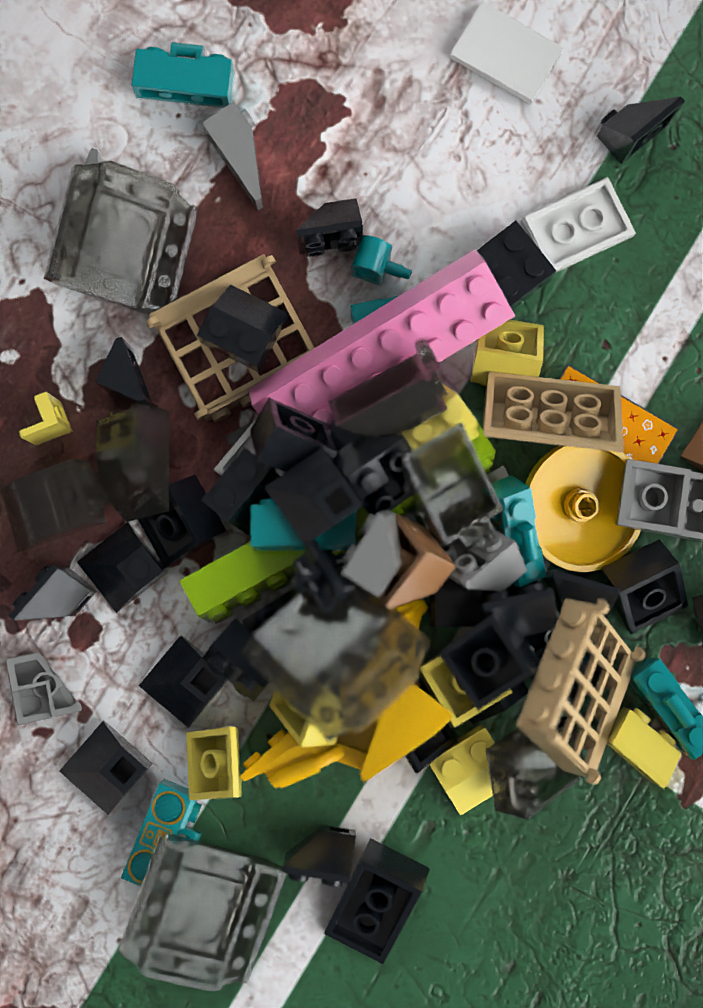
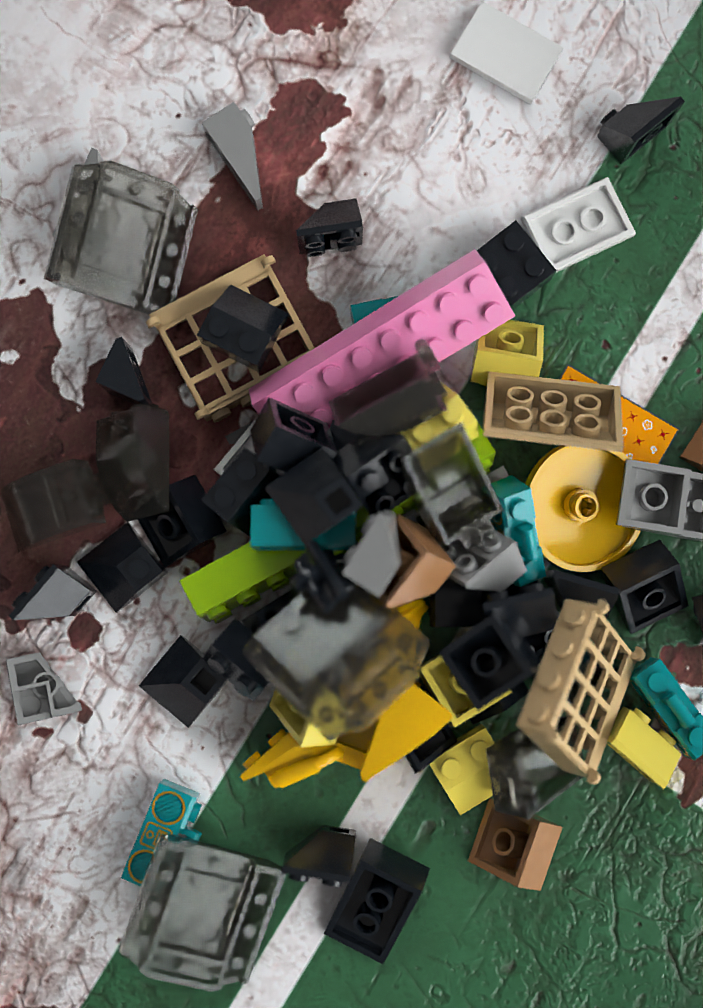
(54, 421): light yellow panel -> none
(105, 767): black slope -> none
(183, 80): teal piece -> none
(214, 763): light yellow slope -> none
(373, 261): teal piece -> none
(515, 847): none -> medium nougat slope

